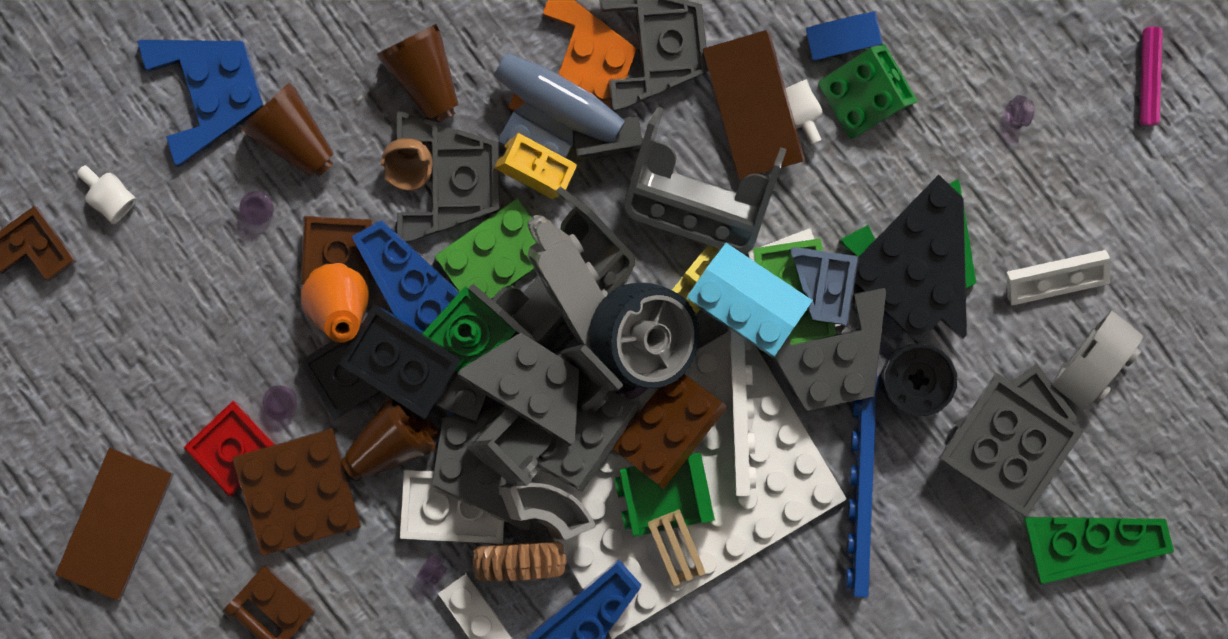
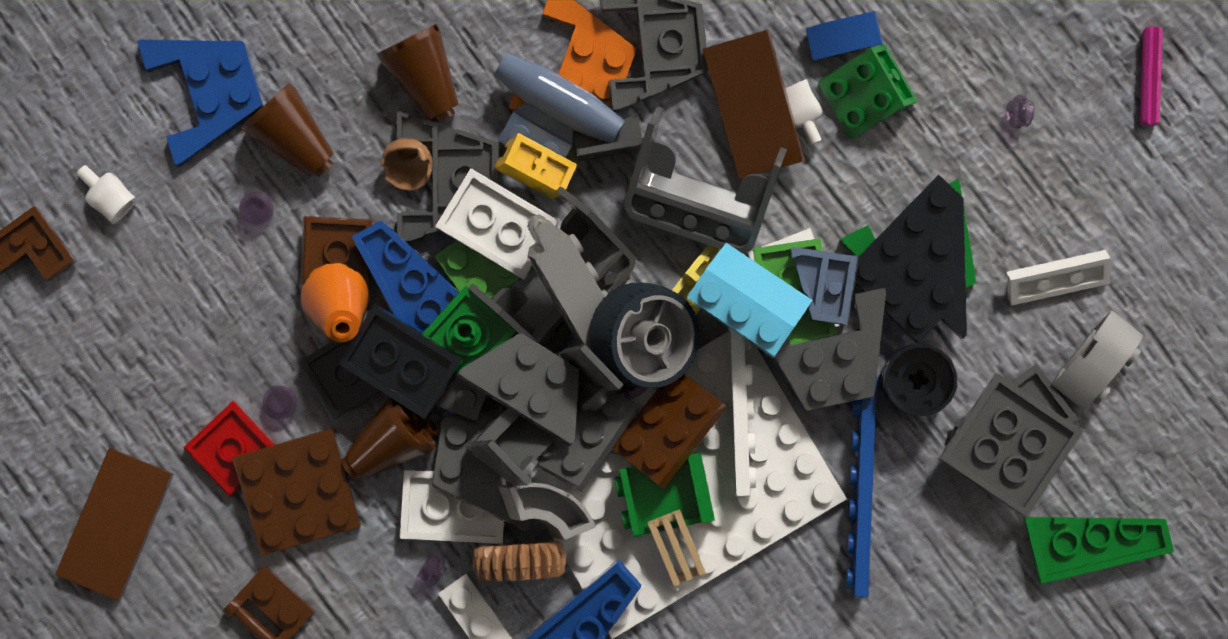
(492, 222): none -> white plate

